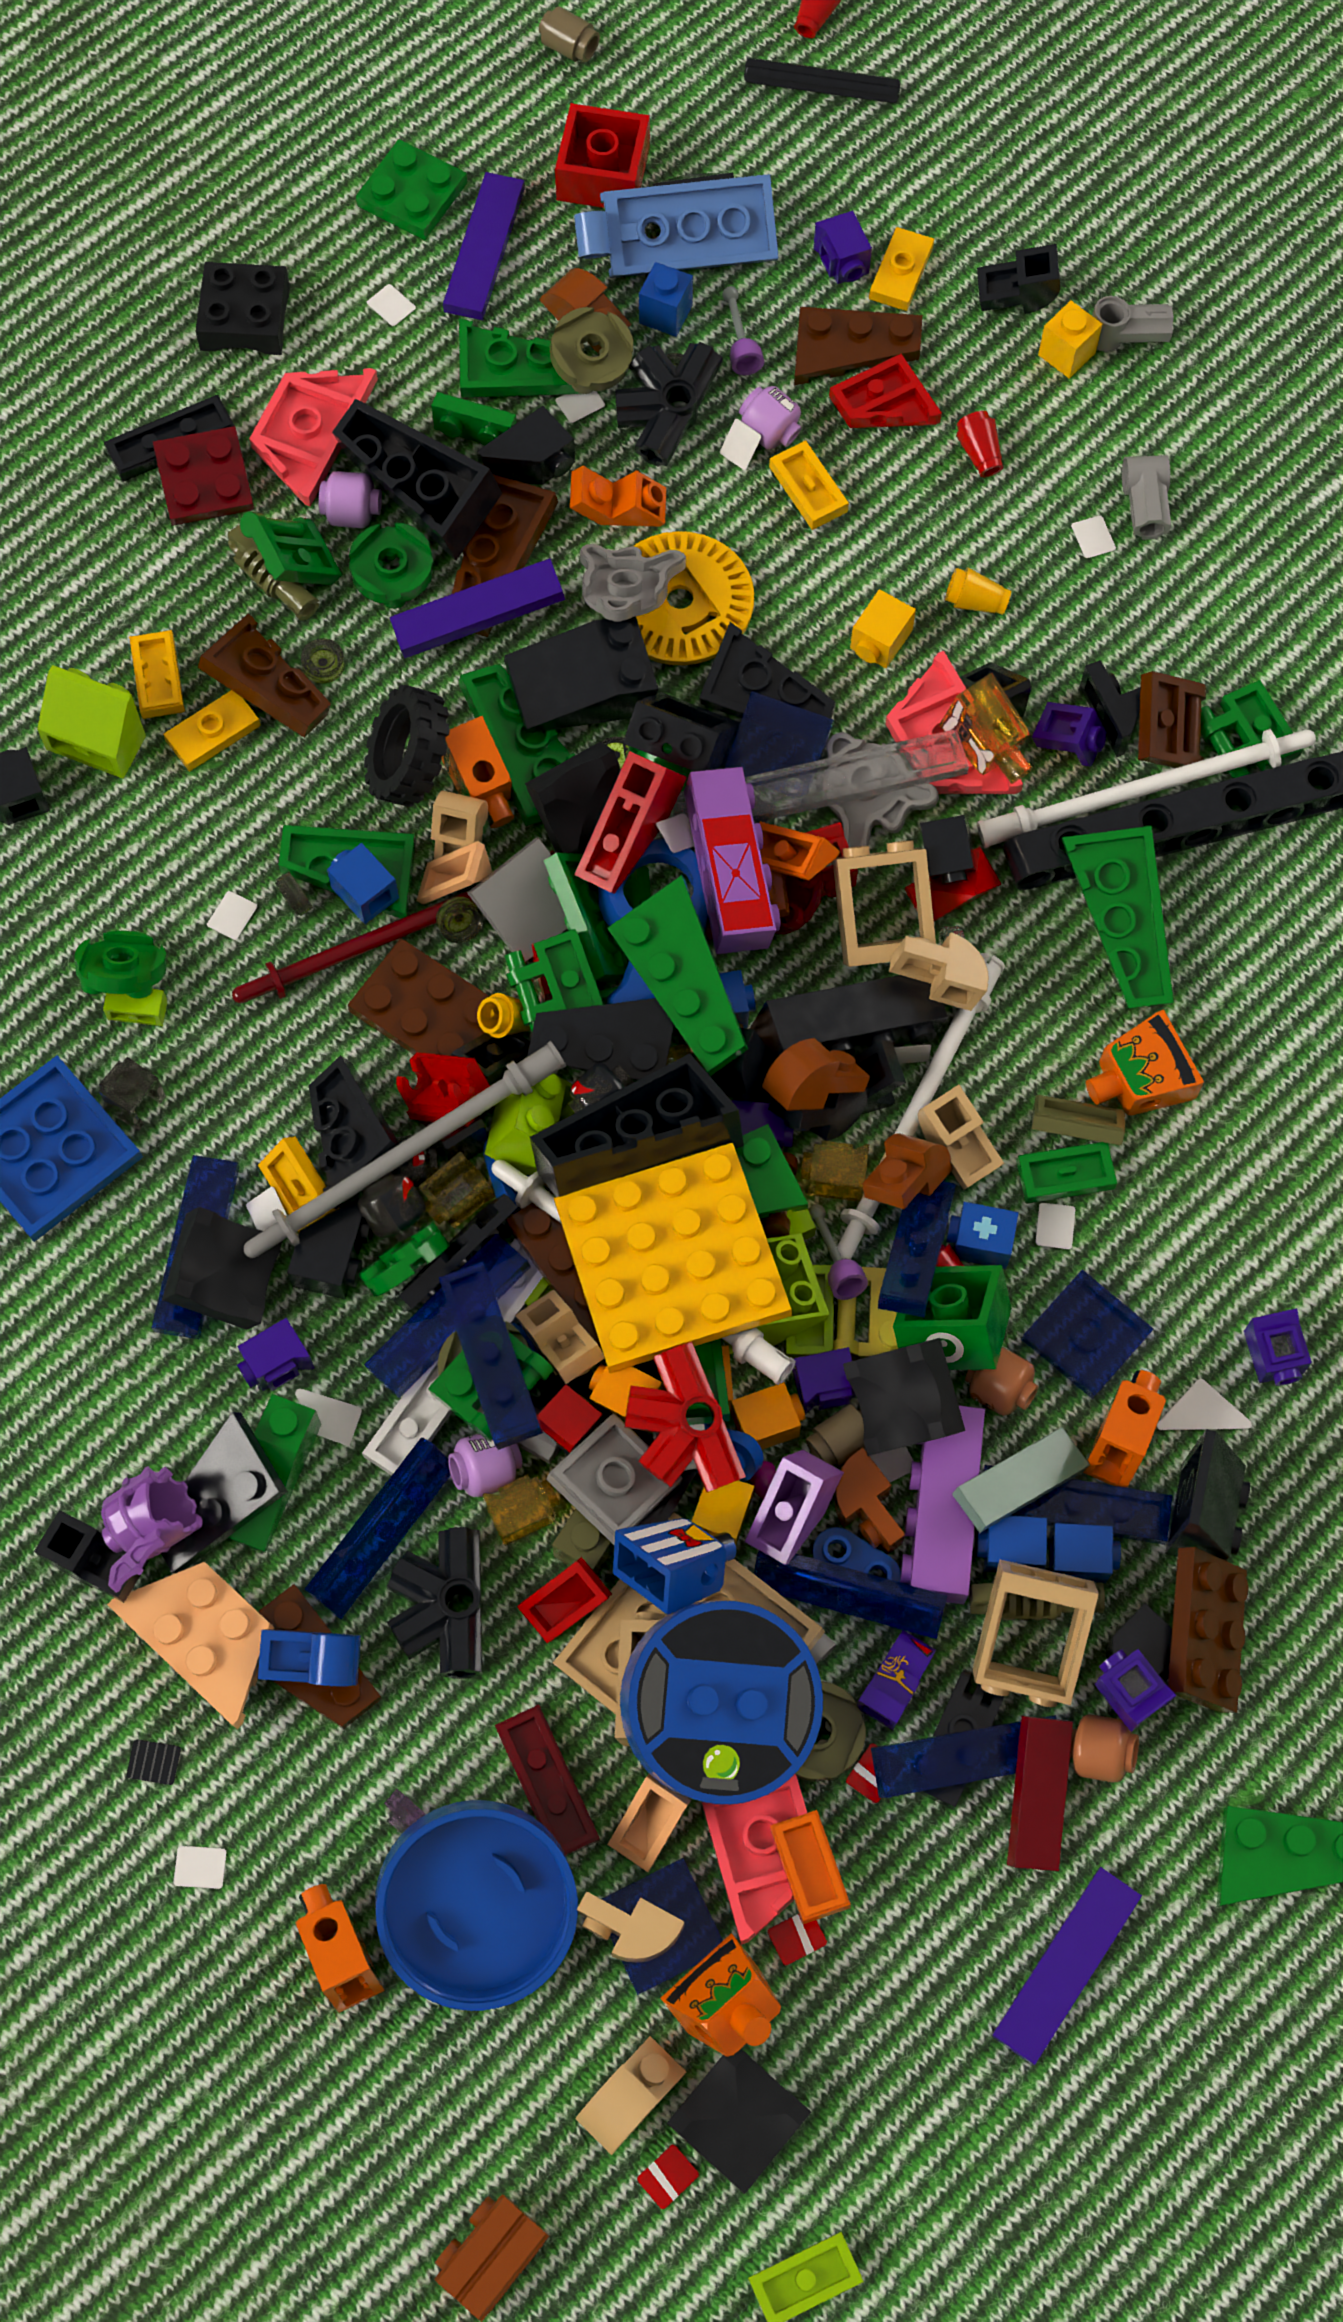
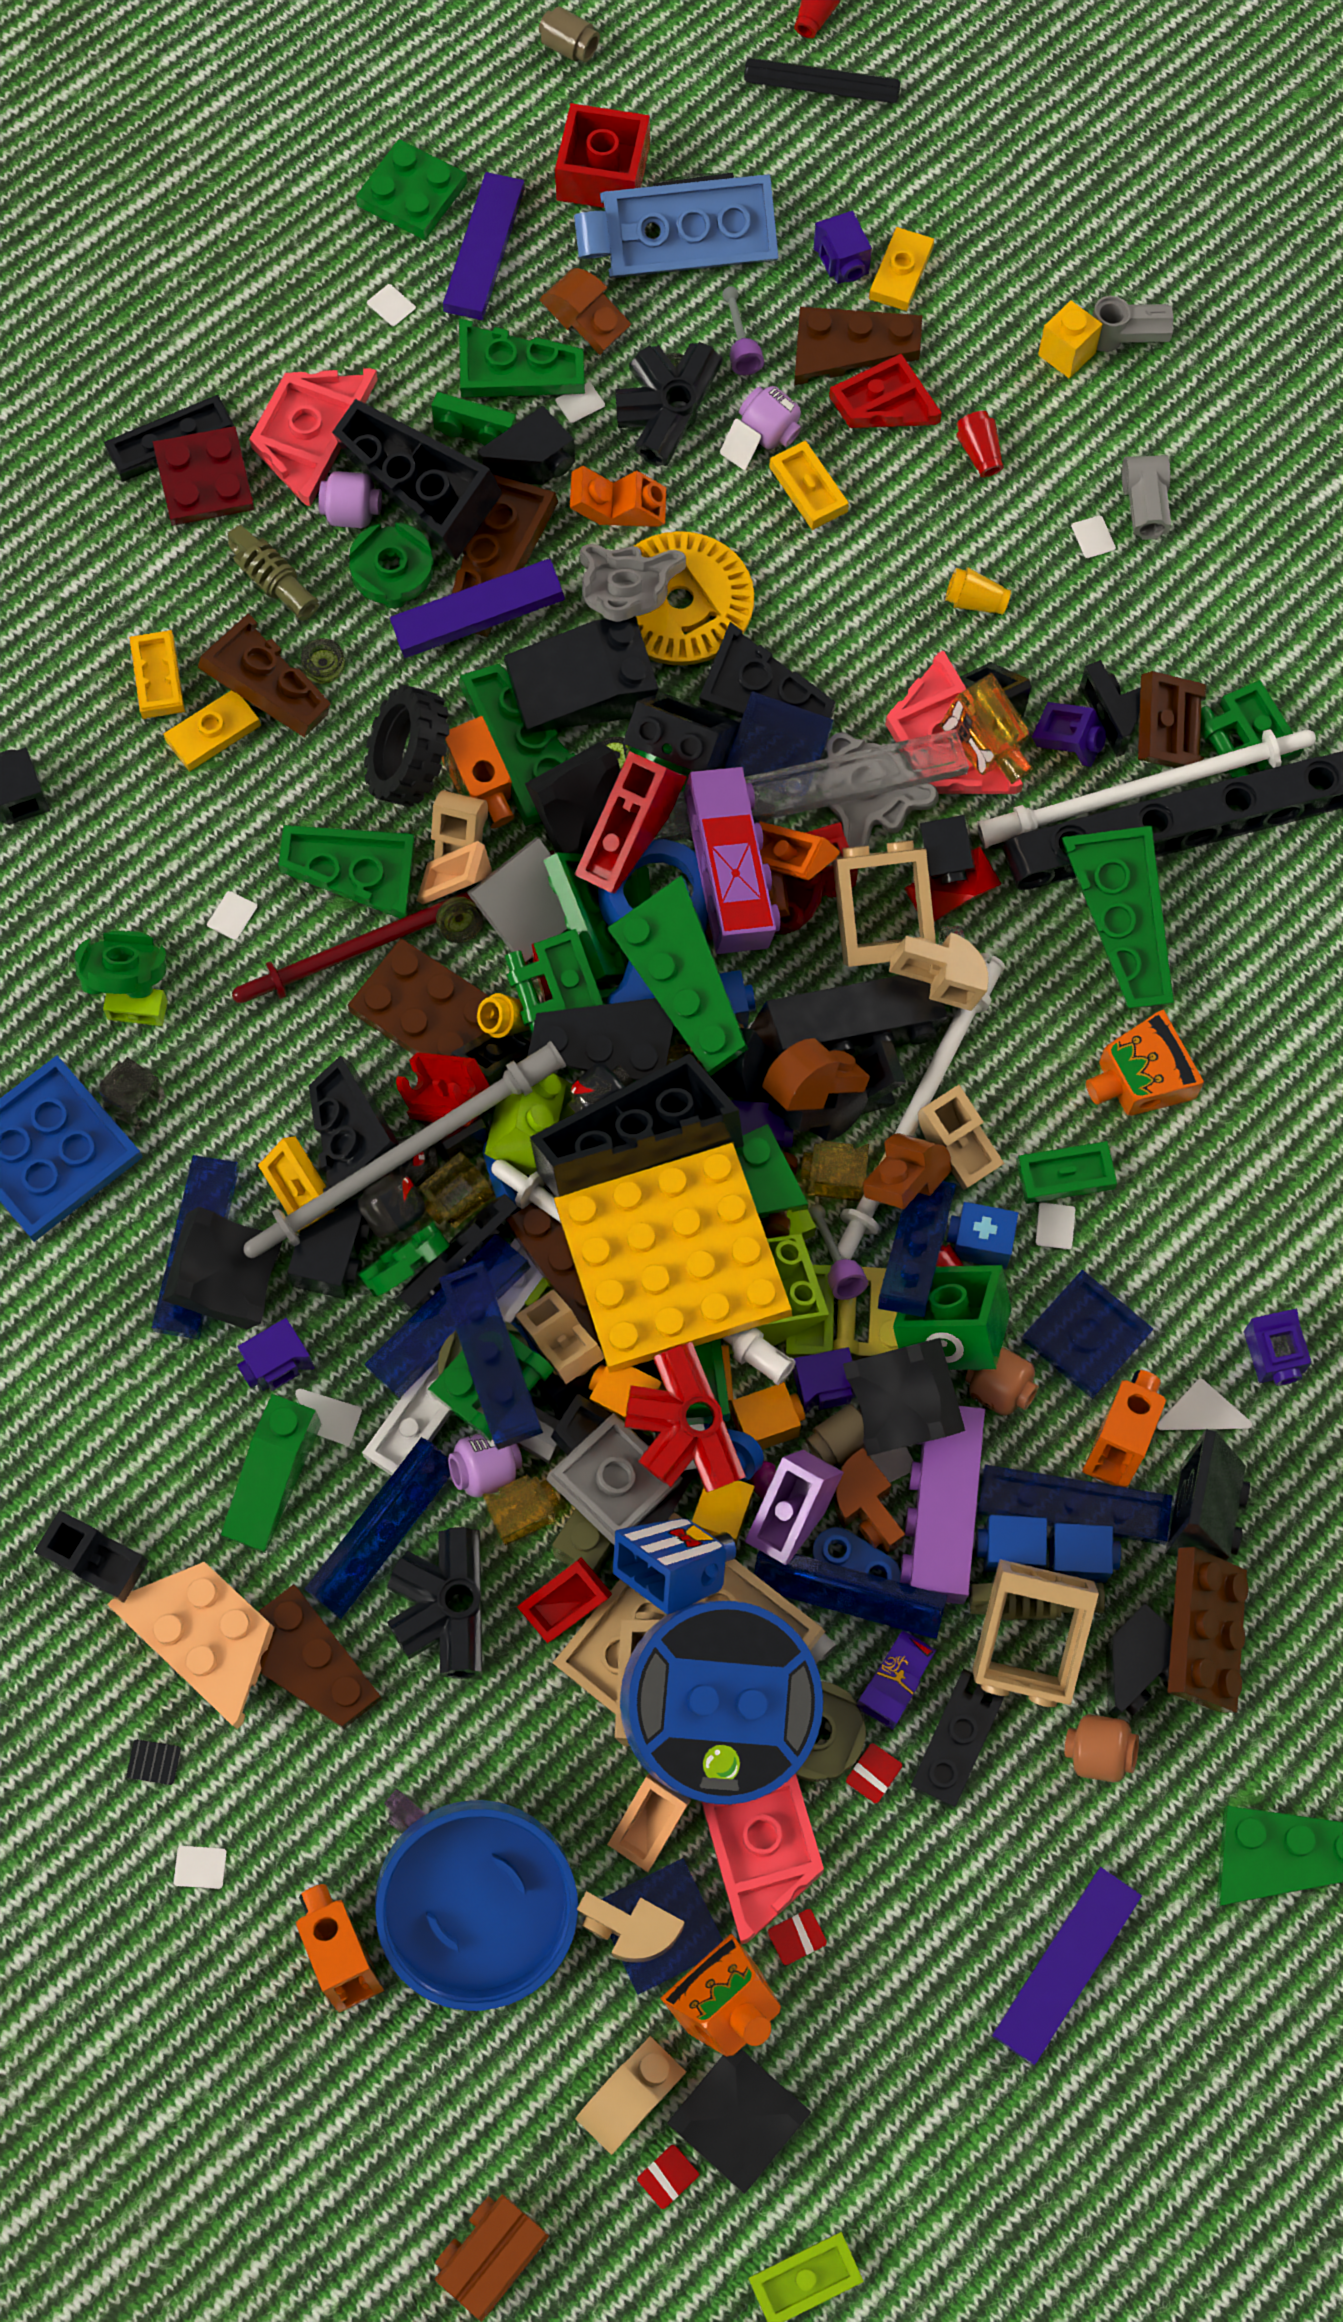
(90, 721): lime slope -> none
(145, 1520): medium lavender helmet -> none
(229, 1488): black wing -> none
(242, 307): black brick -> none
(262, 1206): white sticker -> none
(291, 549): green plate -> none
(293, 894): clear smoke tile -> none
(309, 1657): blue plate -> none
(362, 882): blue brick -> none
(547, 1779): dark red tile -> none
(568, 1418): red tile -> none
(589, 372): olive plate -> none
(665, 299): blue brick -> none
(676, 832): white sticker -> none
(810, 1867): orange tile -> none
(882, 629): yellow brick -> none
(913, 1053): white sticker -> none
(947, 1759): clear blue tile -> none
(1020, 1479): sand green tile -> none
(1028, 281): black brick -> none
(1039, 1793): dark red tile -> none
(1078, 1119): olive tile -> none
(1132, 1687): dark purple window -> none

